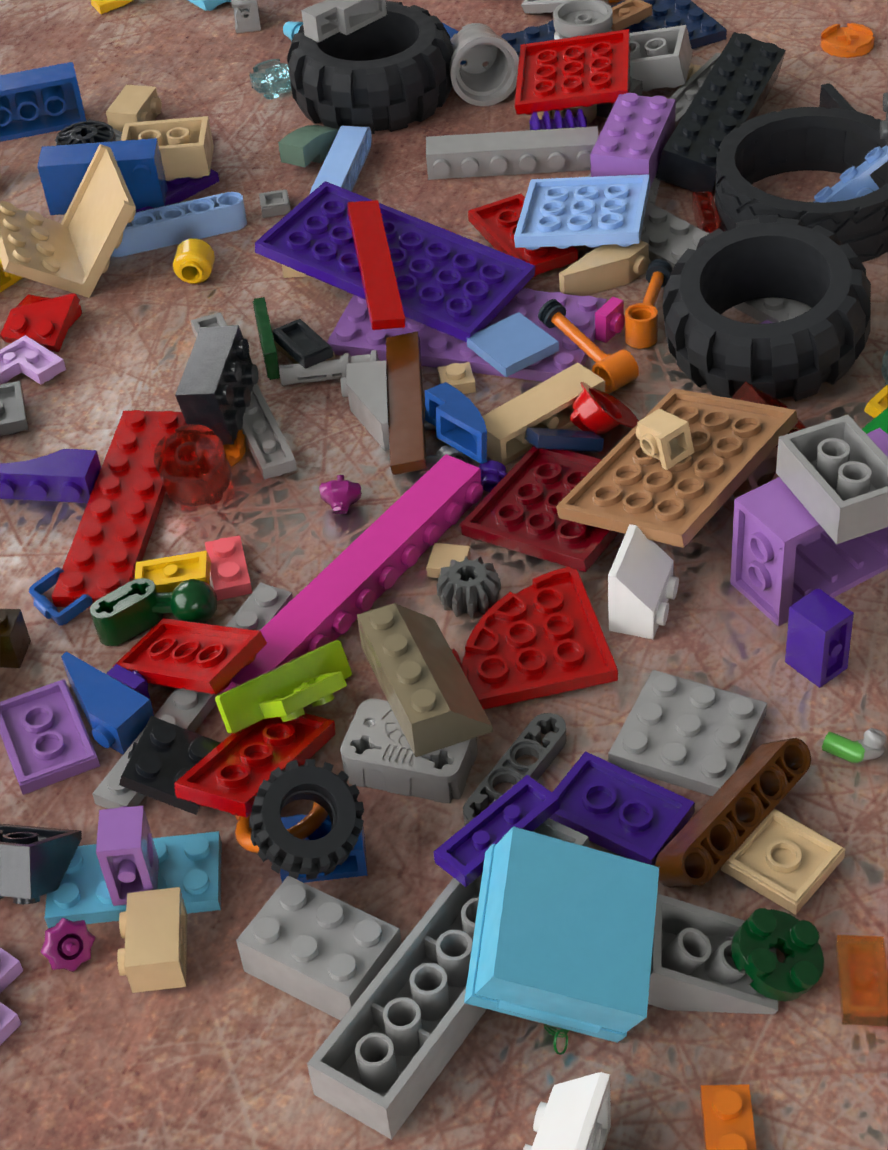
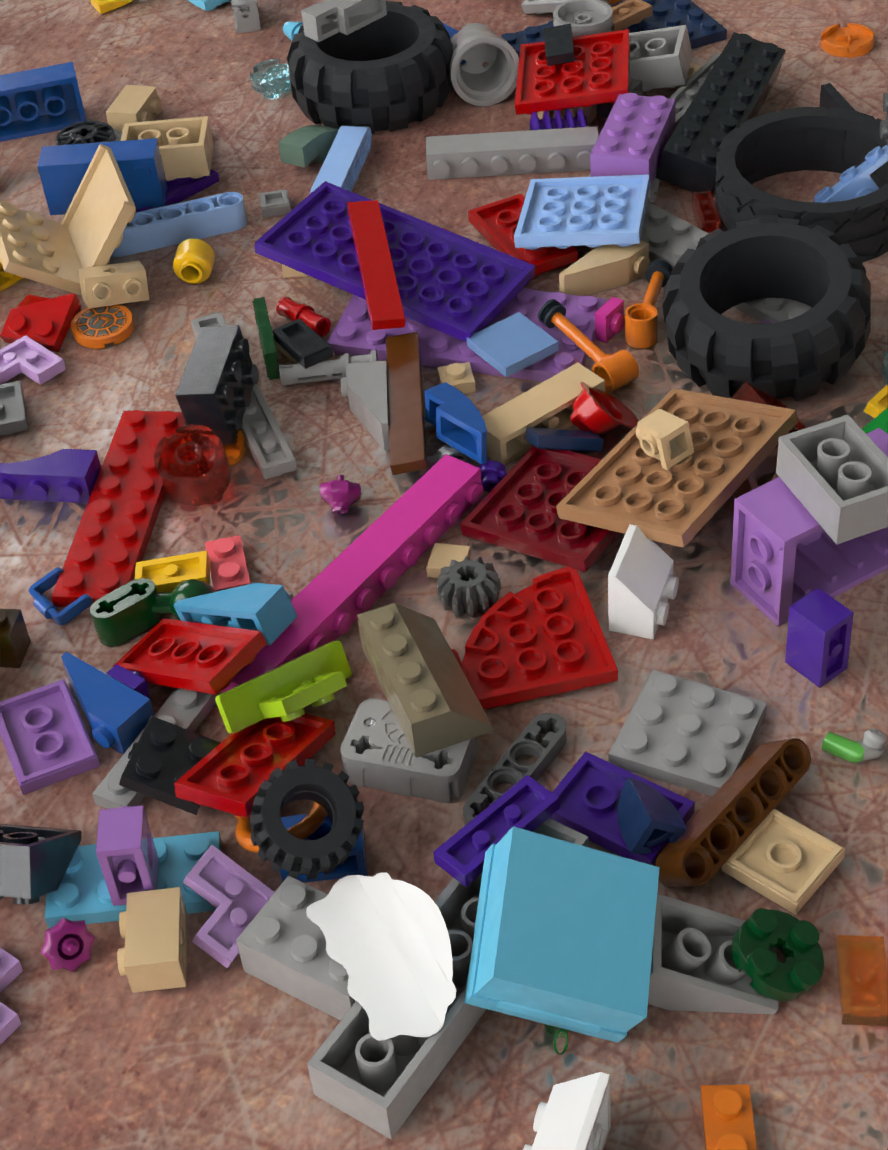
(102, 326): none -> orange tile
(113, 284): none -> tan brick
(235, 896): none -> lavender plate
(245, 607): none -> dark azure slope
(294, 311): none -> red pin
(392, 951): none -> white sticker
(559, 44): none -> black tile
(646, 817): none -> dark blue brick

